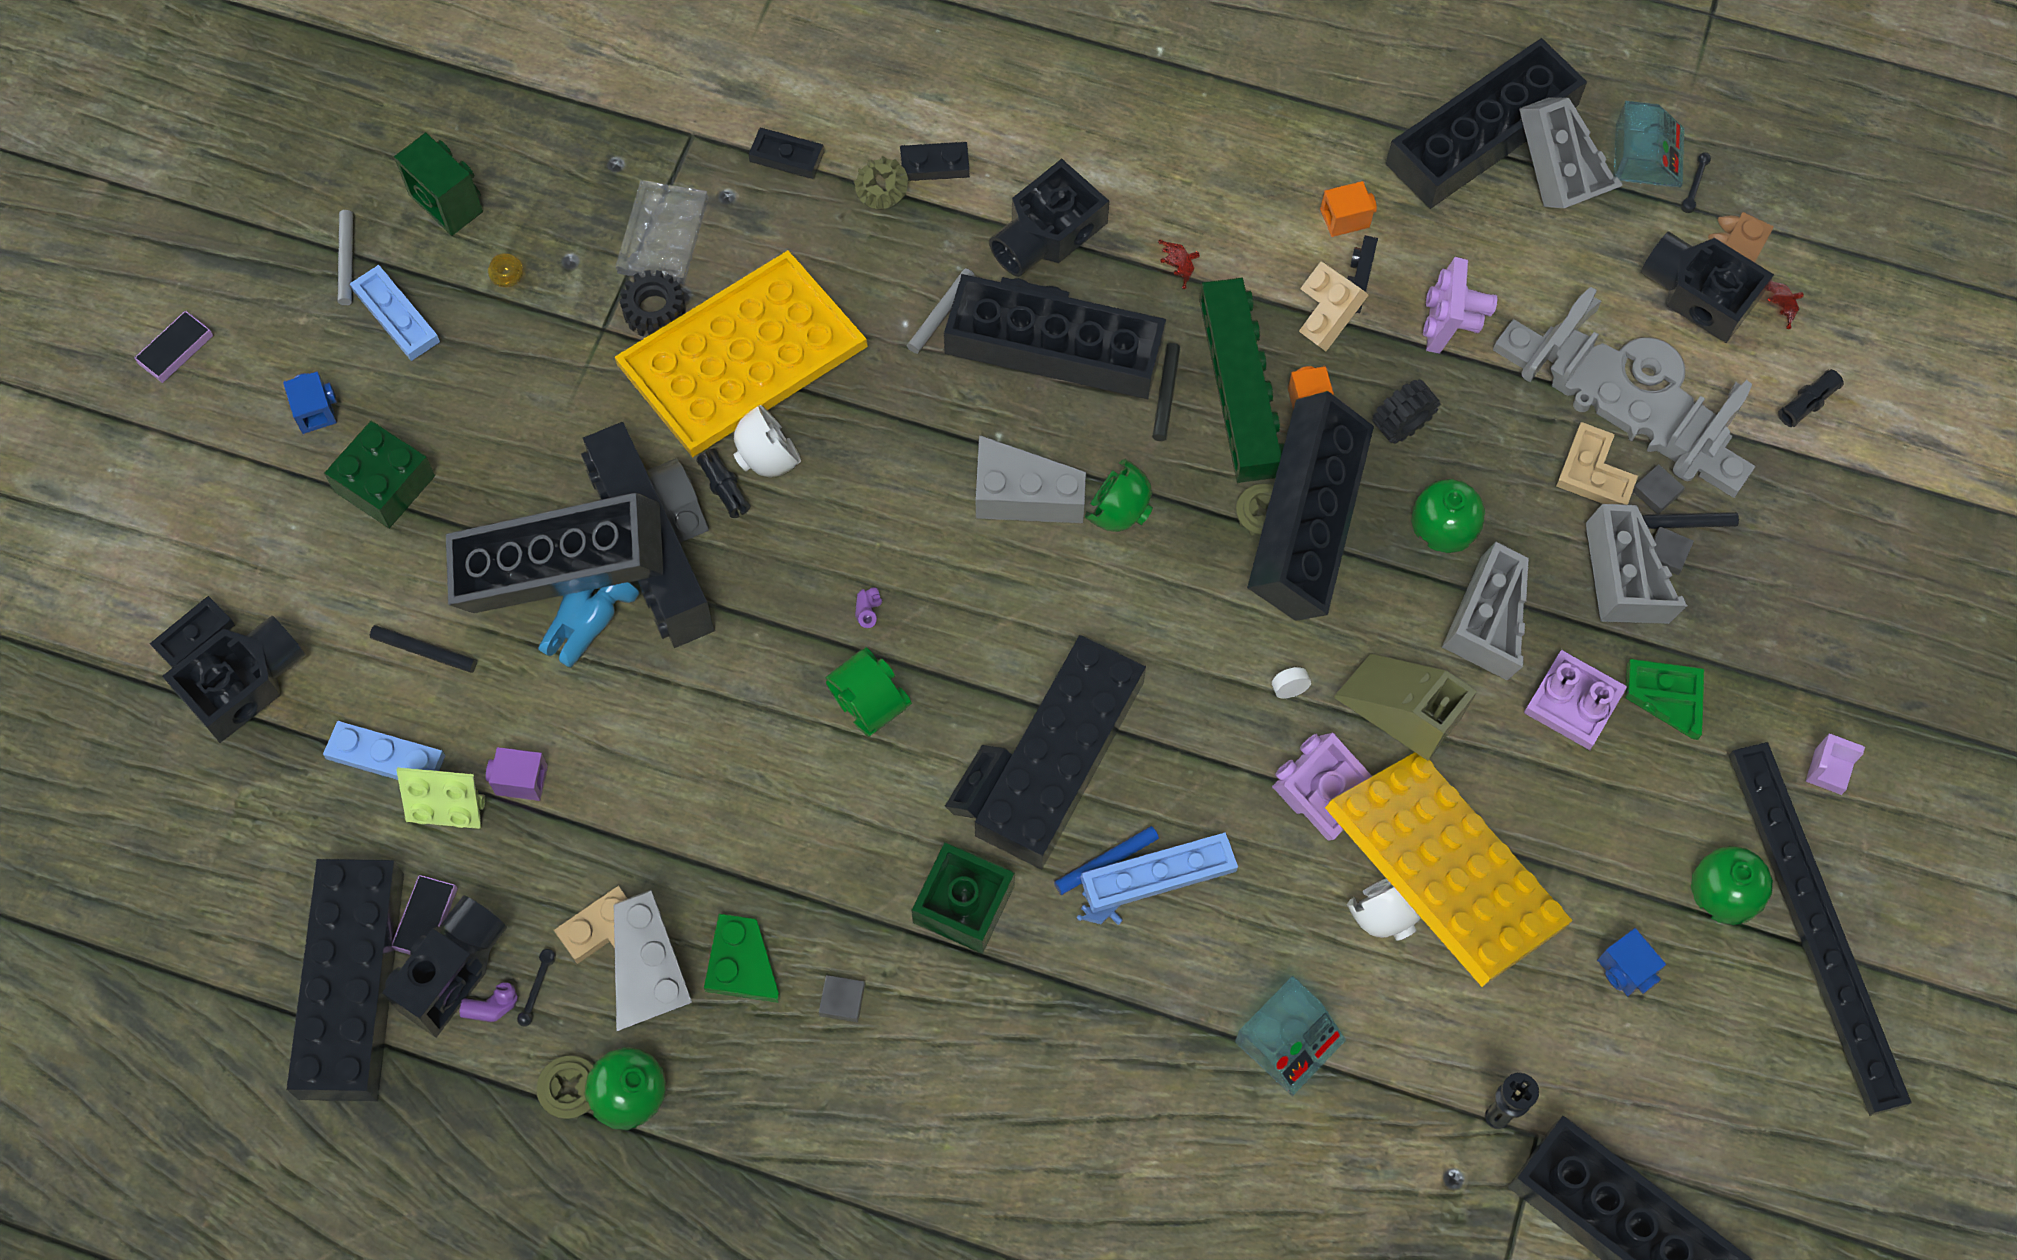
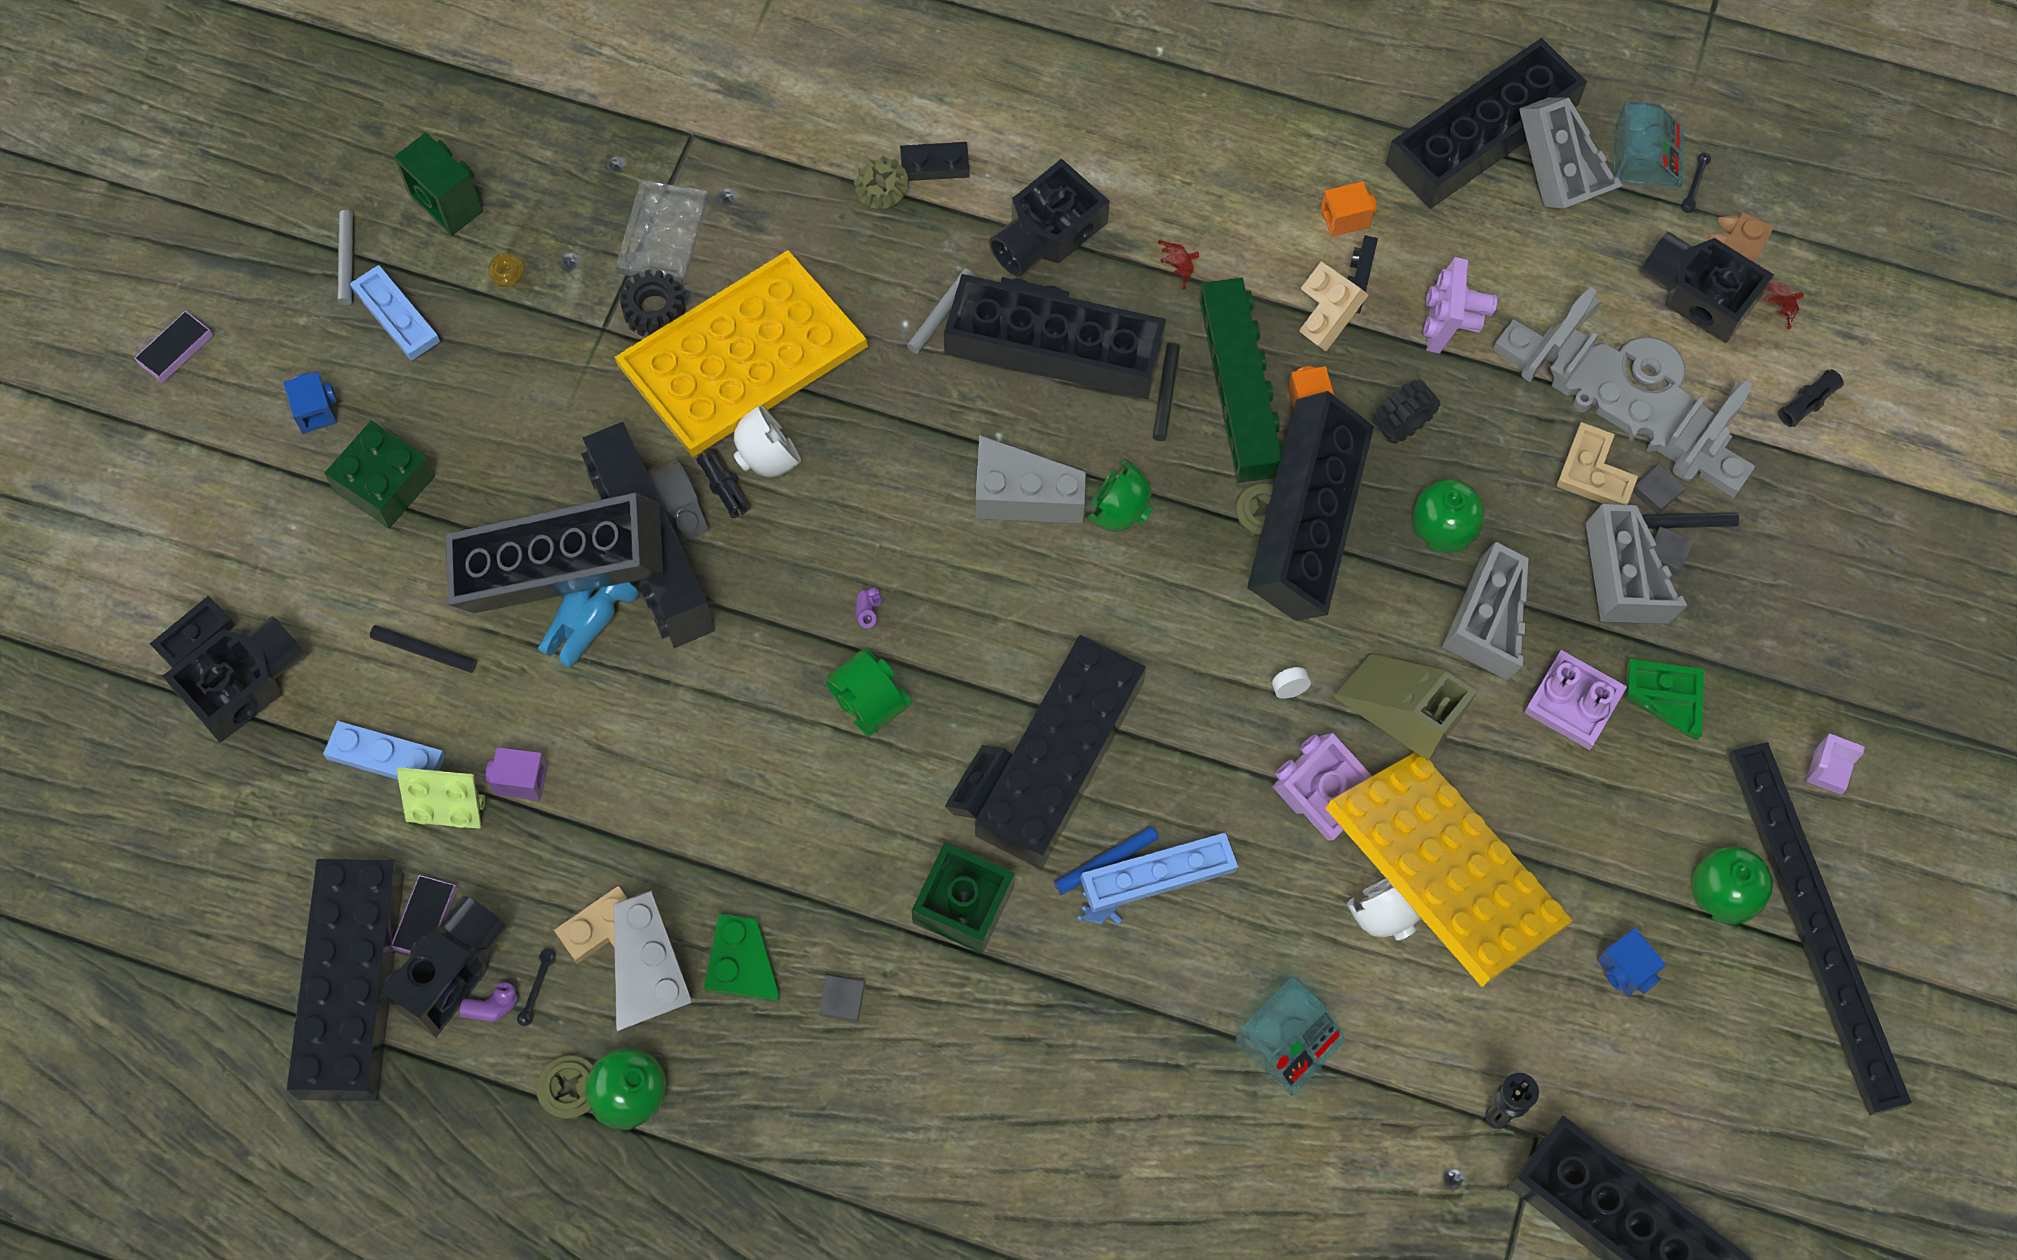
(786, 153): black plate -> none

